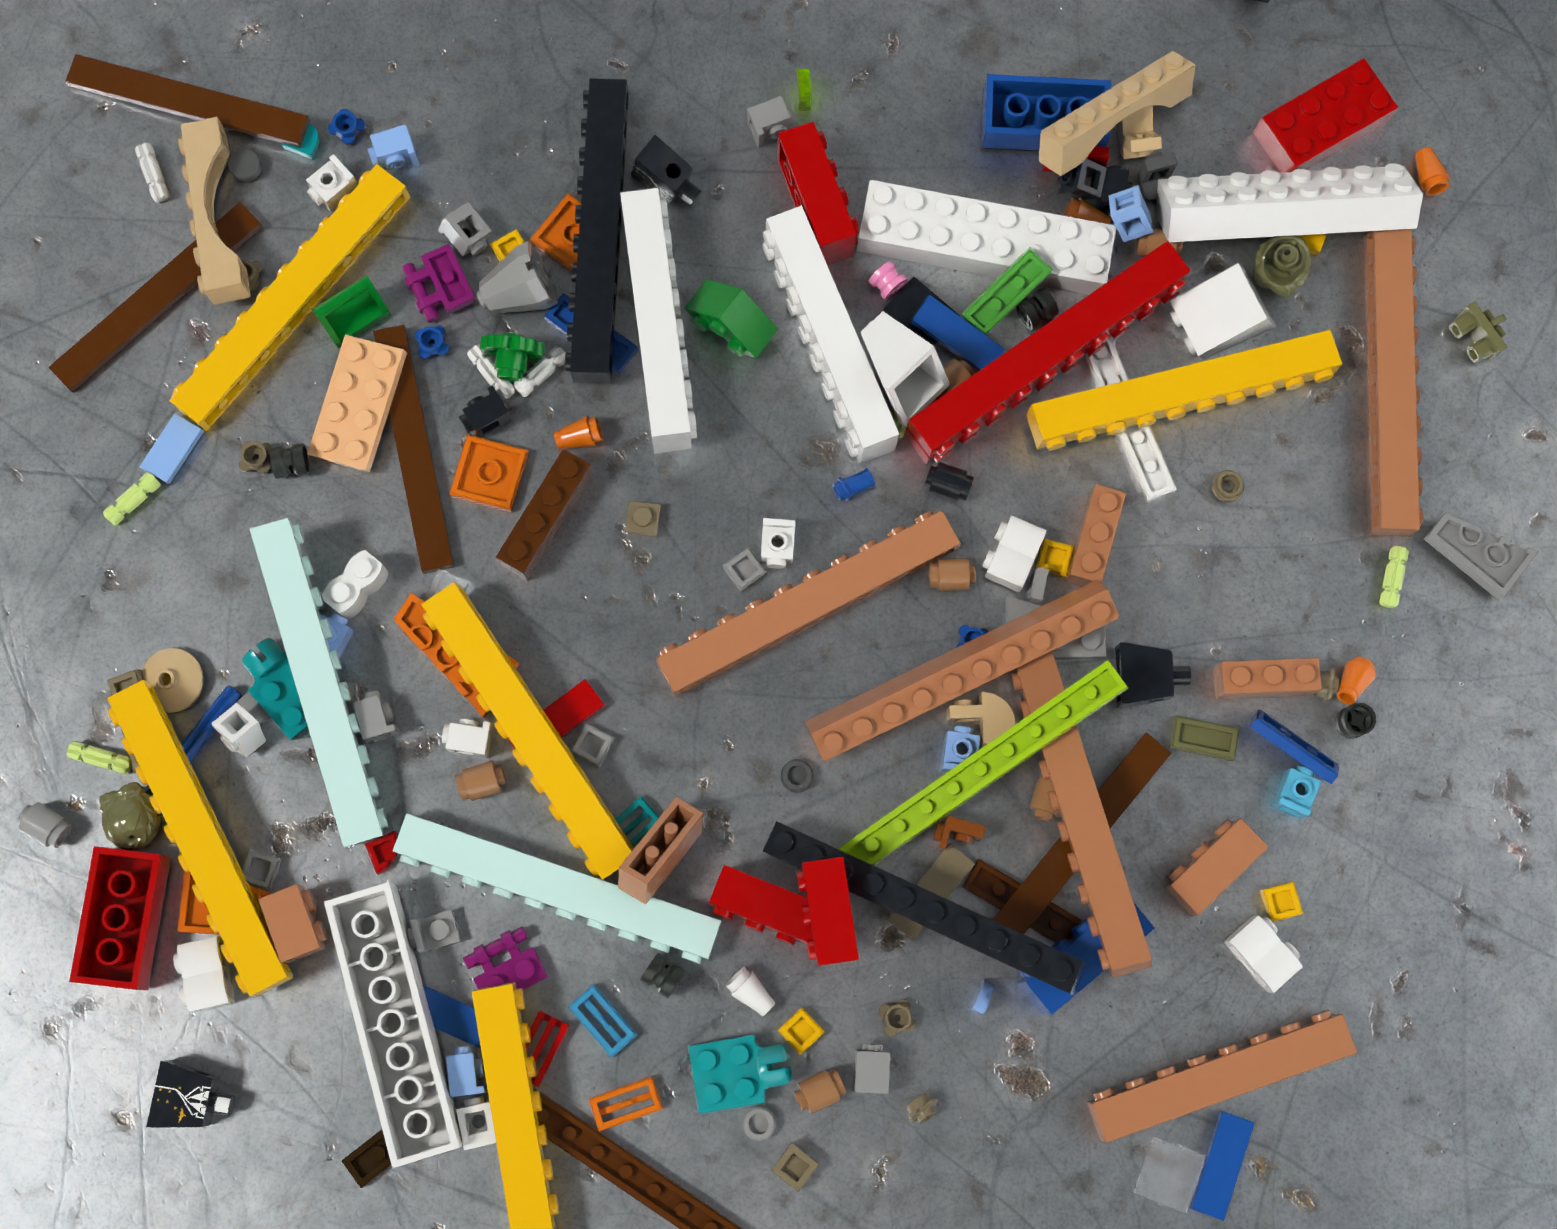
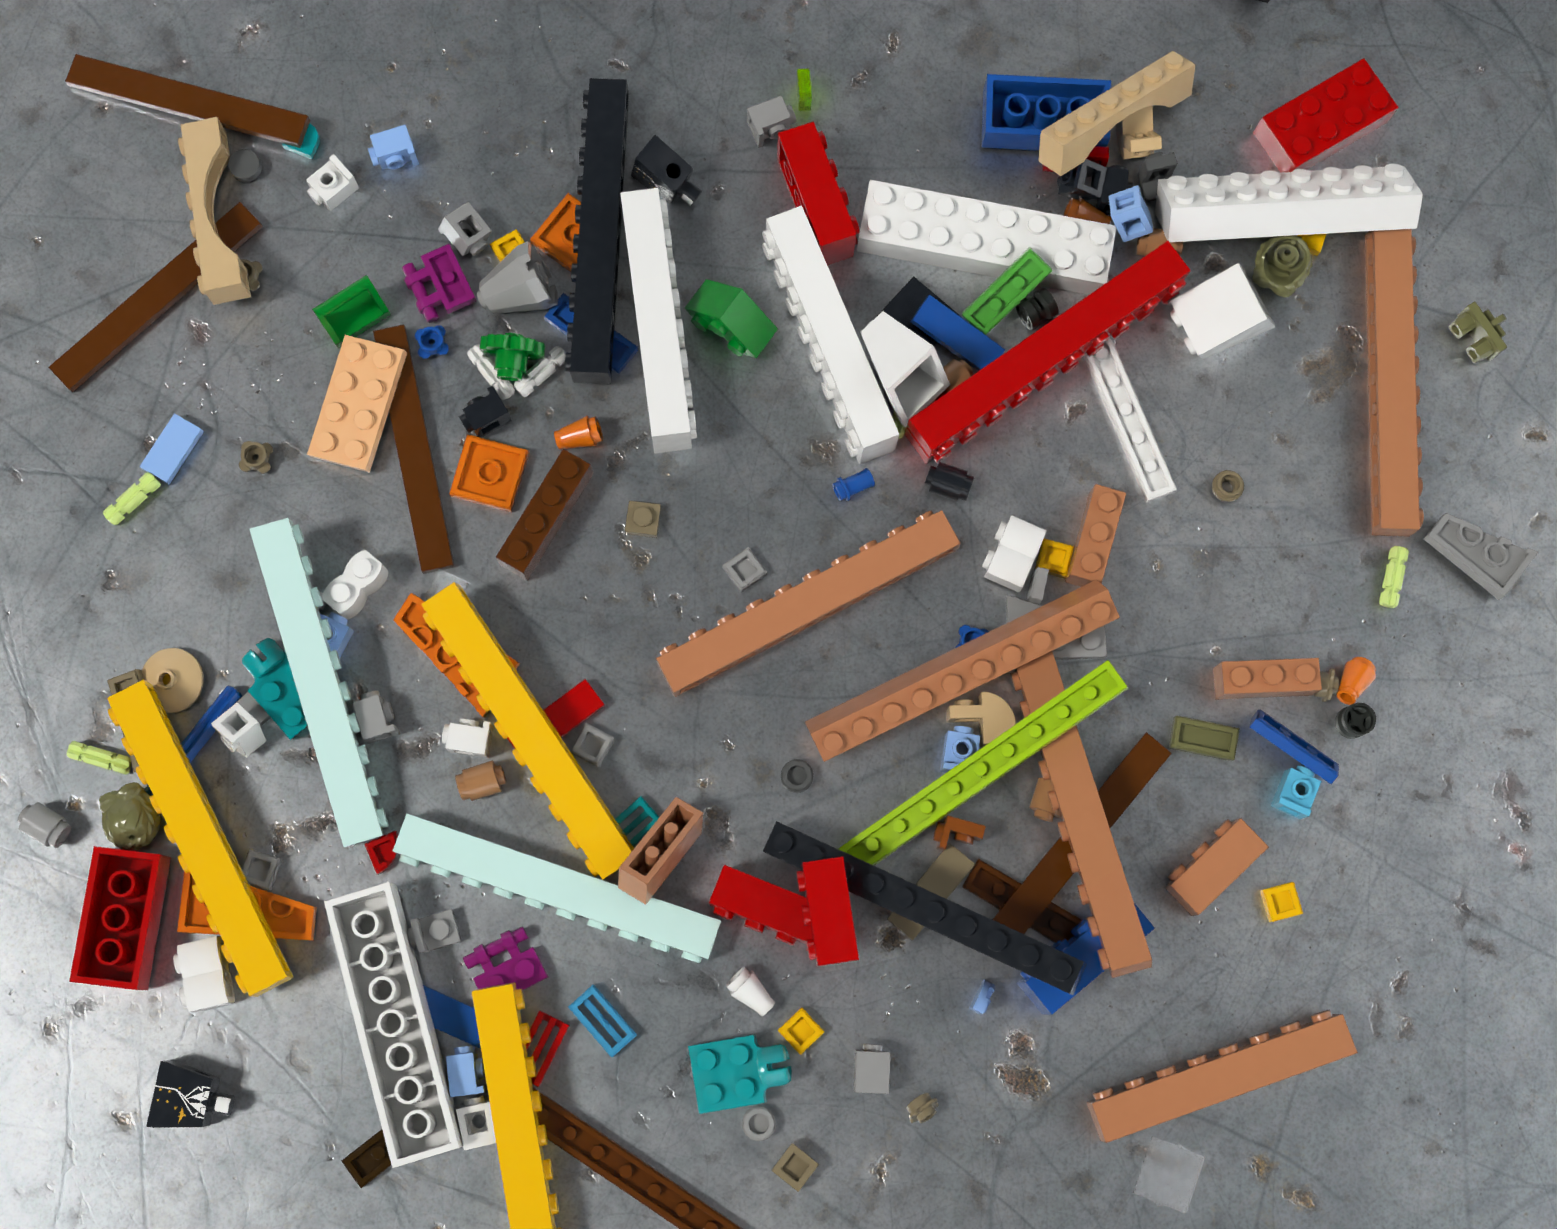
(152, 172): white axle -> none
(289, 460): pearl dark grey wheel -> none
(290, 297): yellow brick -> none
(293, 923): nougat brick -> none
(342, 118): blue plate -> none
(653, 1093): orange tile -> none
(662, 975): pearl dark grey wheel -> none
(777, 529): white brick -> none
(819, 1091): medium nougat brick -> none
(888, 280): bright pink wheel -> none
(905, 1023): dark tan plate -> none
(951, 574): medium nougat brick -> none
(1147, 674): black torso -> none
(1183, 390): yellow brick -> none
(1222, 1165): blue tile -> none
(1263, 953): white brick -> none
(1431, 173): orange cone -> none

